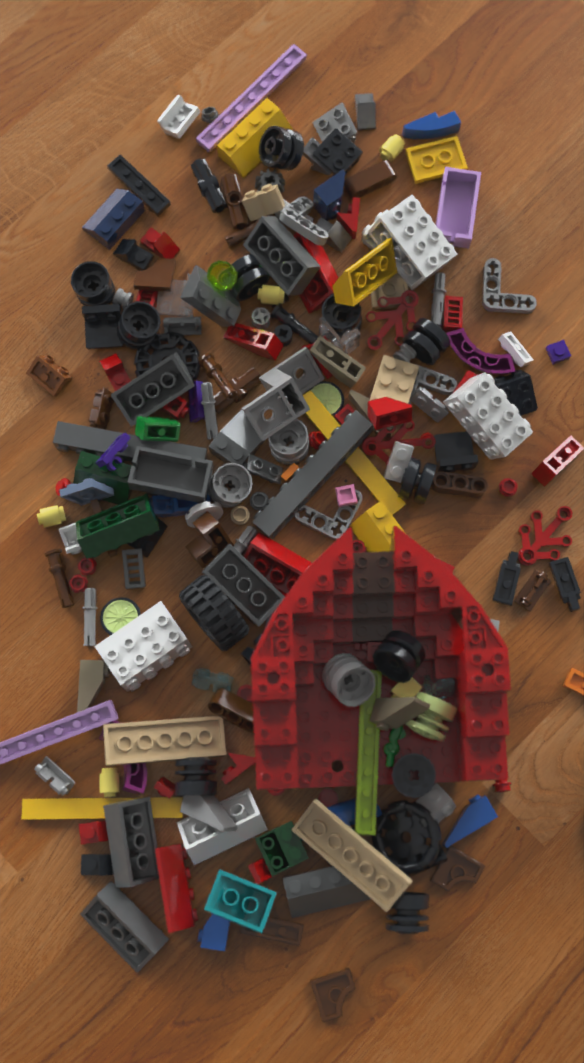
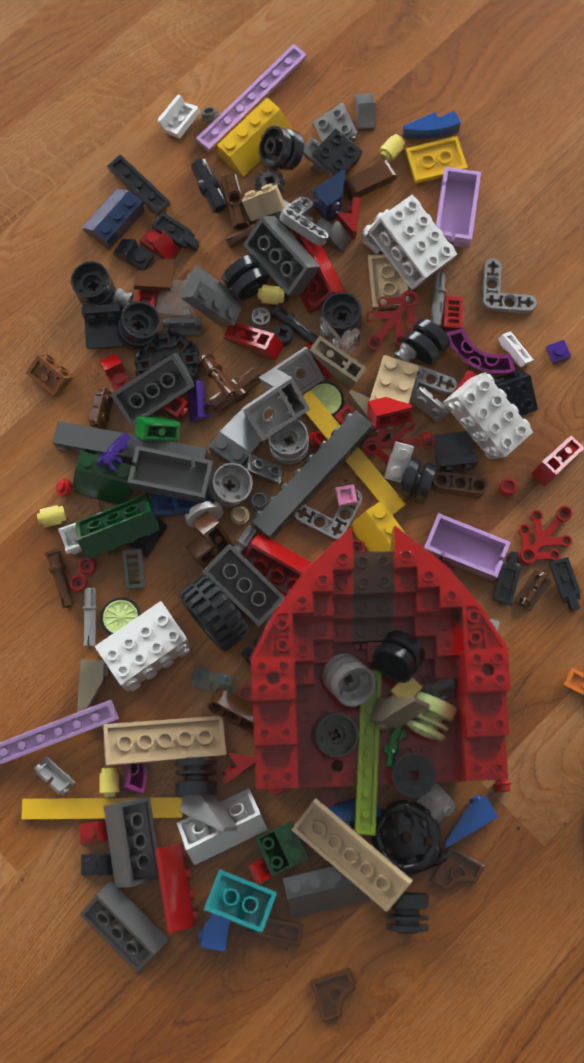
(86, 491): sand blue plate -> none
(165, 787): red plate -> none
(176, 231): none -> black hinge
(209, 410): light grey axle -> none
(222, 275): clear neon green hair -> none
(287, 475): orange tile -> none
(343, 726): none -> pearl dark grey wheel
(366, 275): yellow slope -> none
(466, 547): none -> lavender piece

